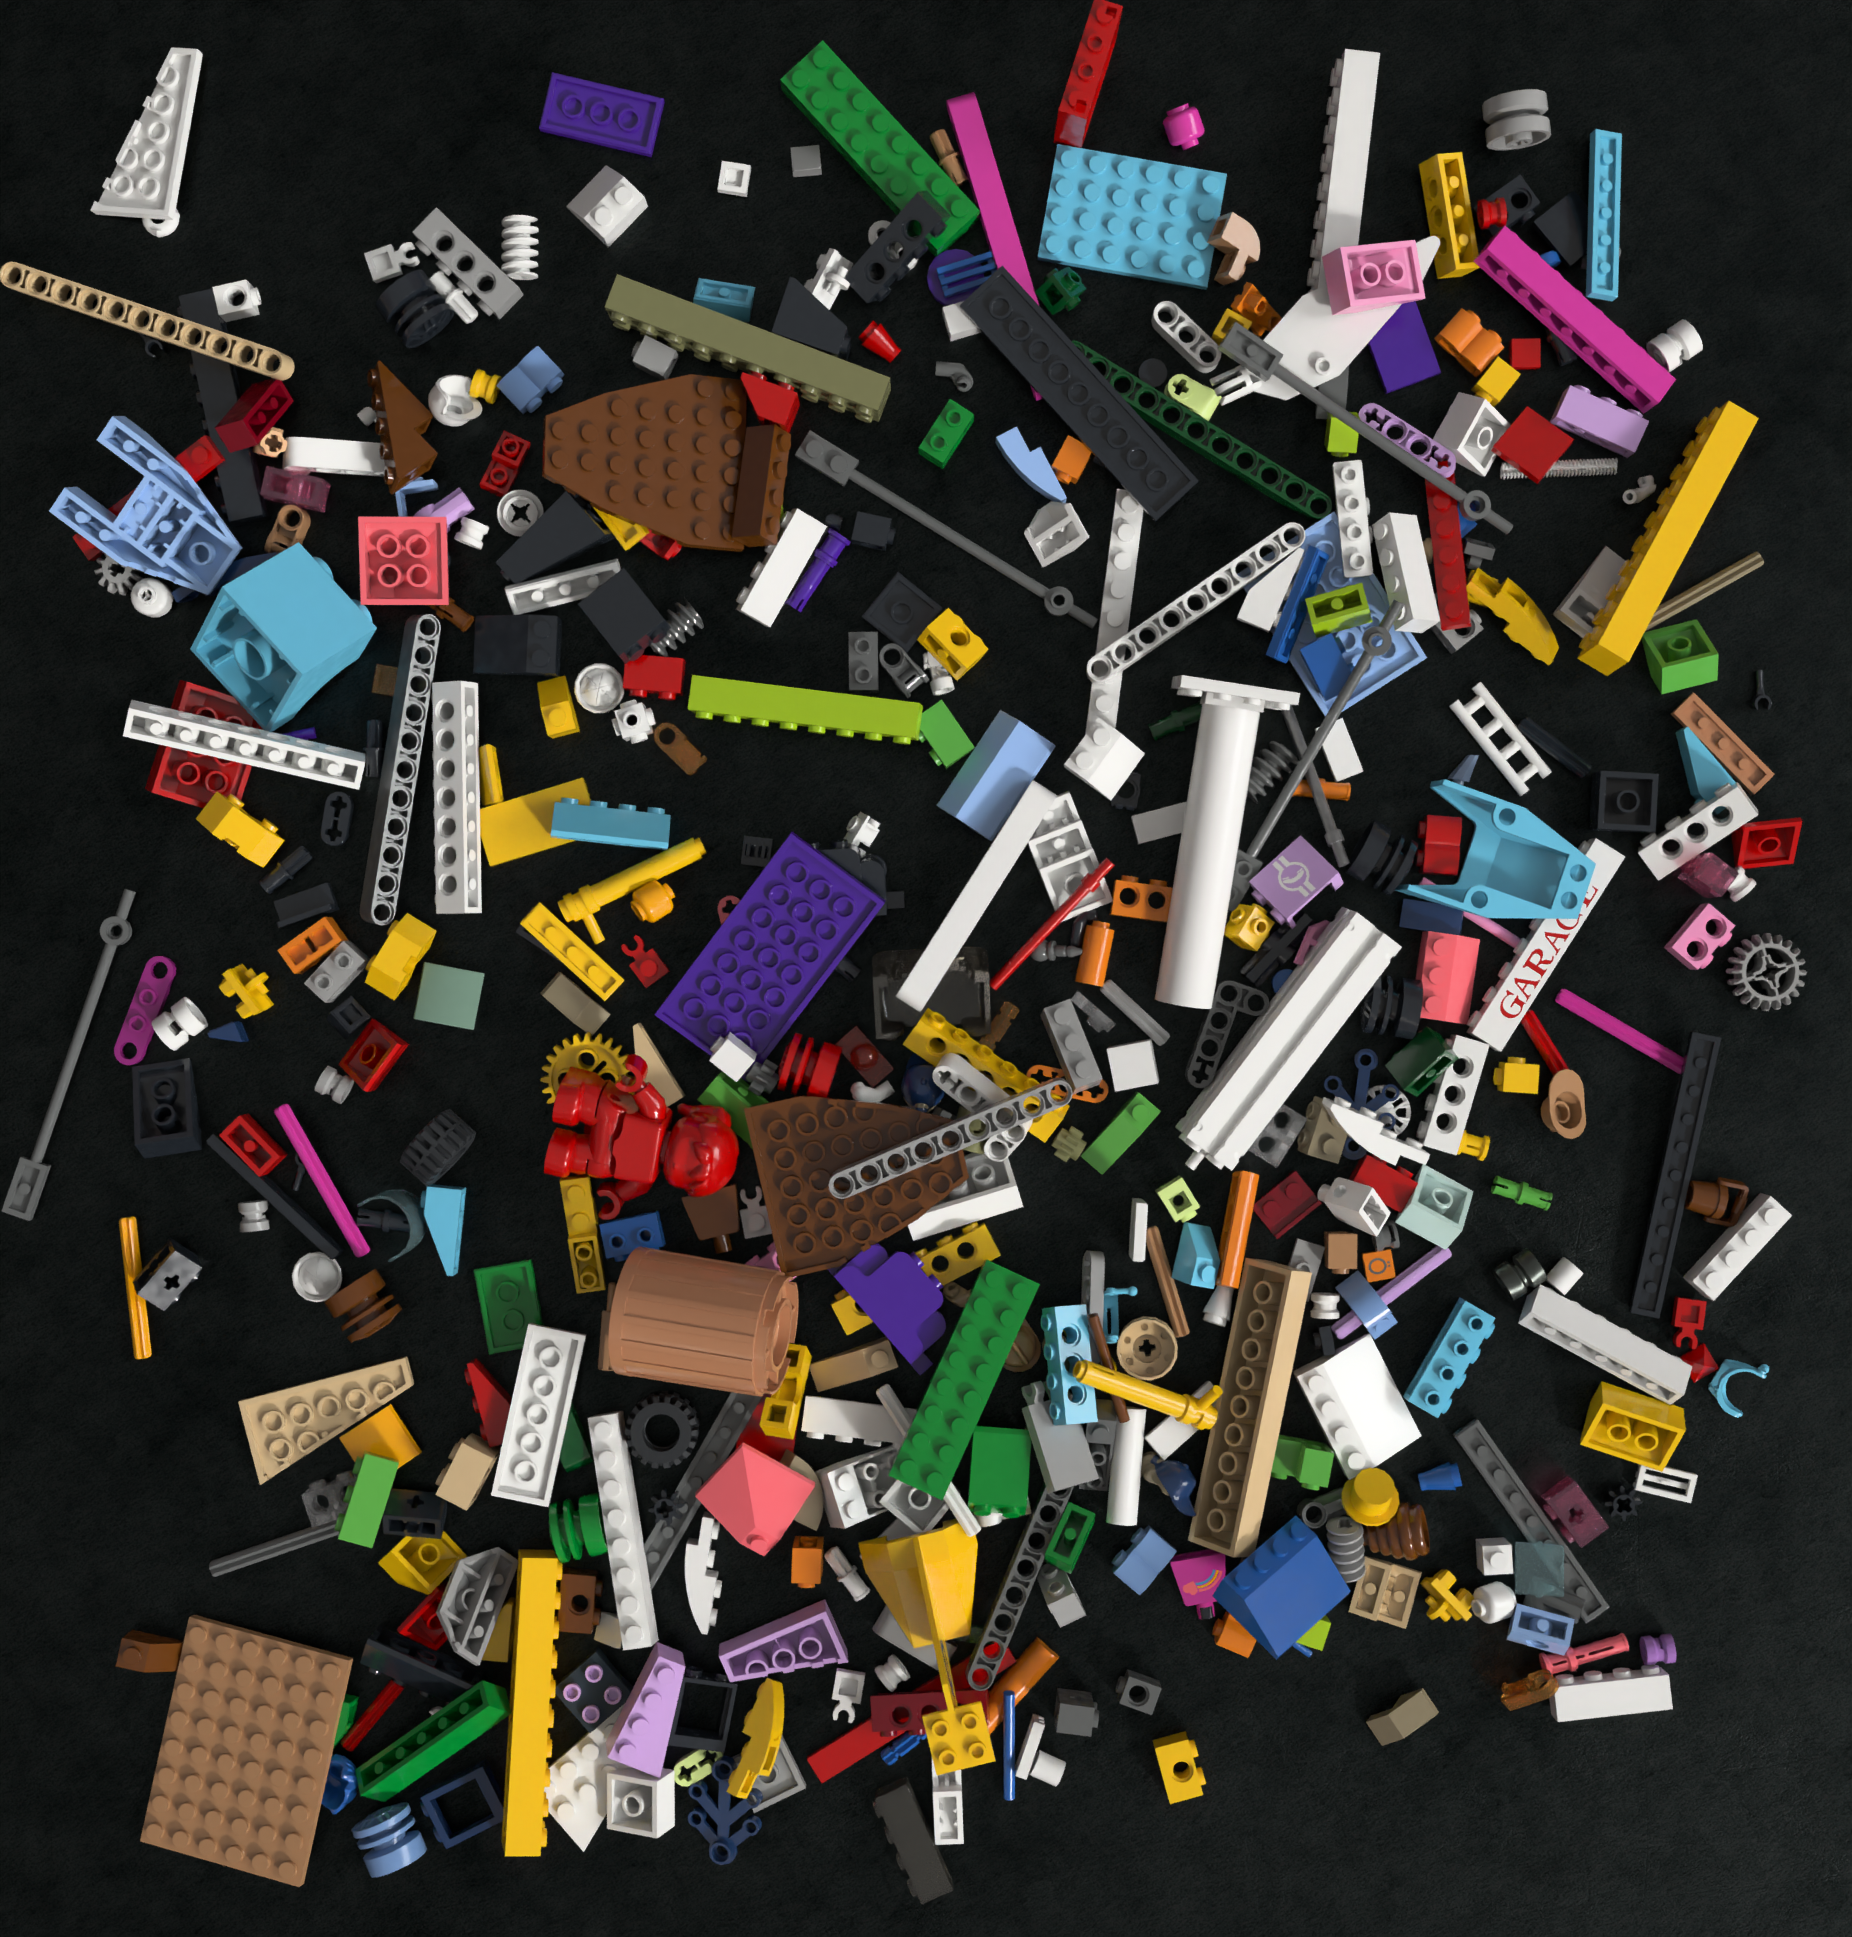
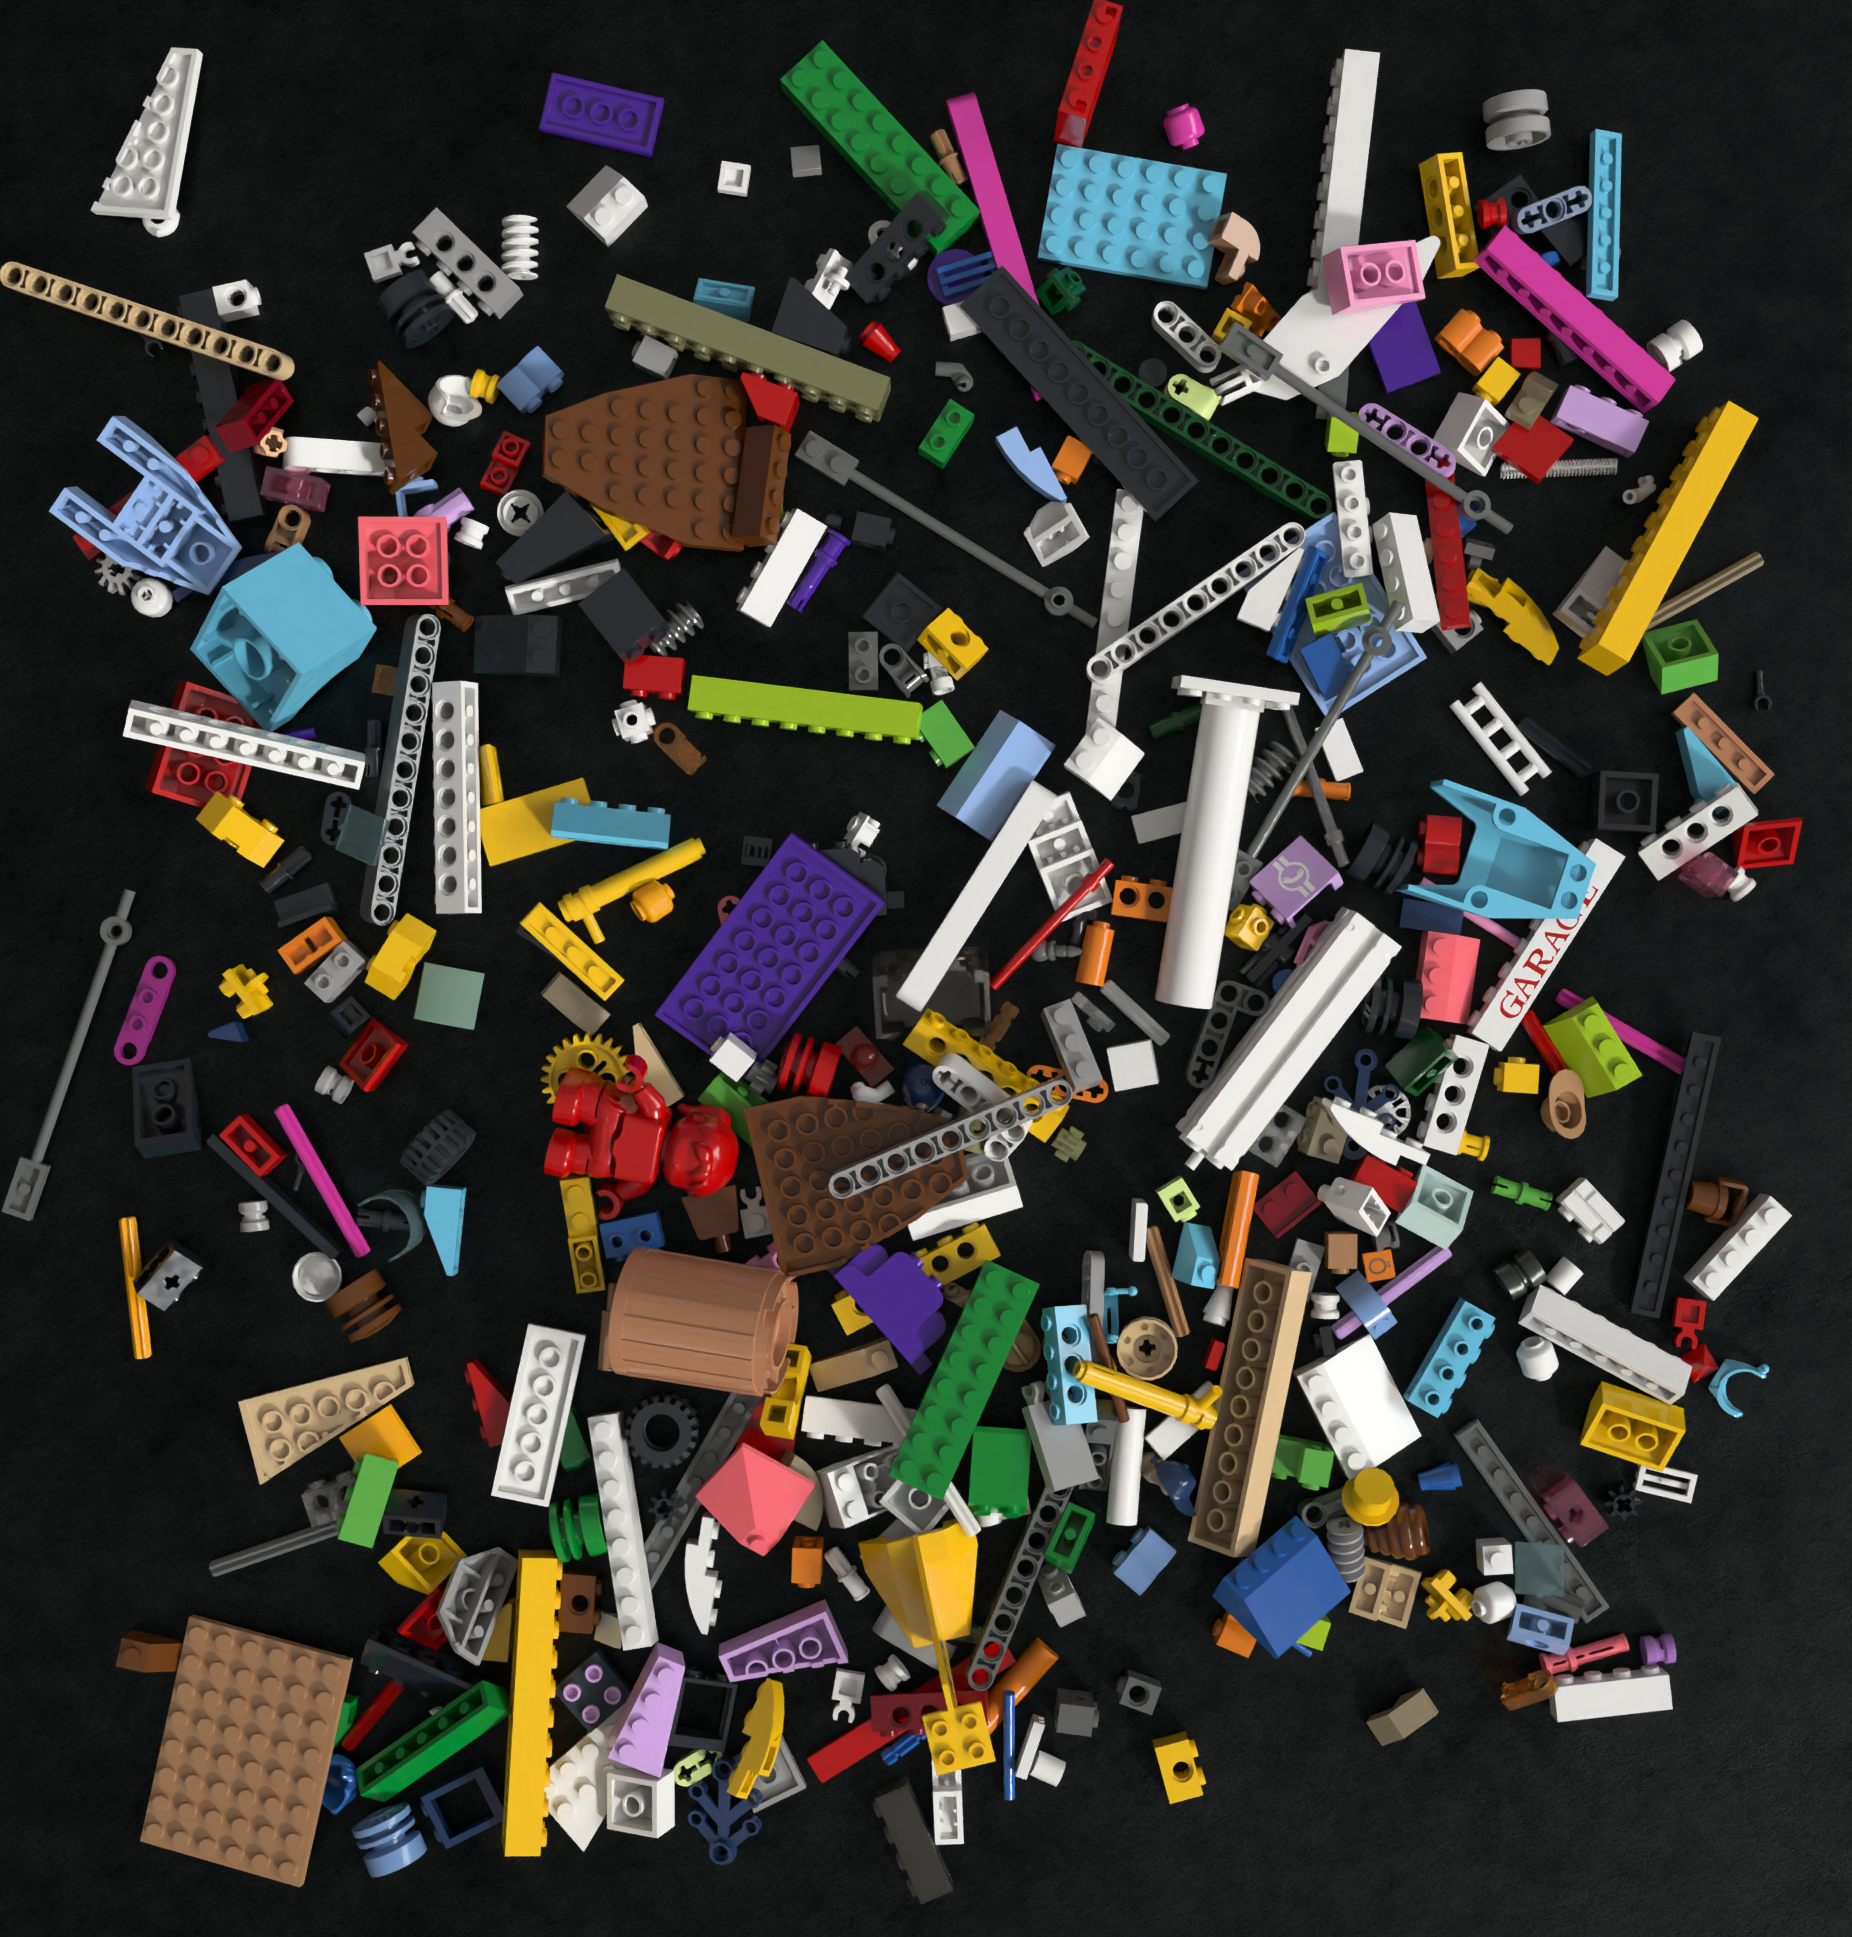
(187, 1017): white wheel -> none
(362, 835): none -> clear light blue piece
(467, 1473): tan brick -> none
(508, 1303): green tile -> none
(557, 707): yellow slope -> none
(599, 688): white hat -> none
(647, 965): red plate -> none
(1120, 1132): bright green slope -> none
(1198, 1578): dark pink torso -> none
(1213, 1354): none -> red tile
(1464, 770): sand blue bar -> none
(1531, 400): none -> dark tan slope
(1537, 1358): none -> white head
(1539, 208): none -> sand blue beam
(1589, 1211): none -> white brick
(1592, 1048): none -> lime slope
(1695, 931): bright pink brick -> none
(1770, 981): light grey gear -> none

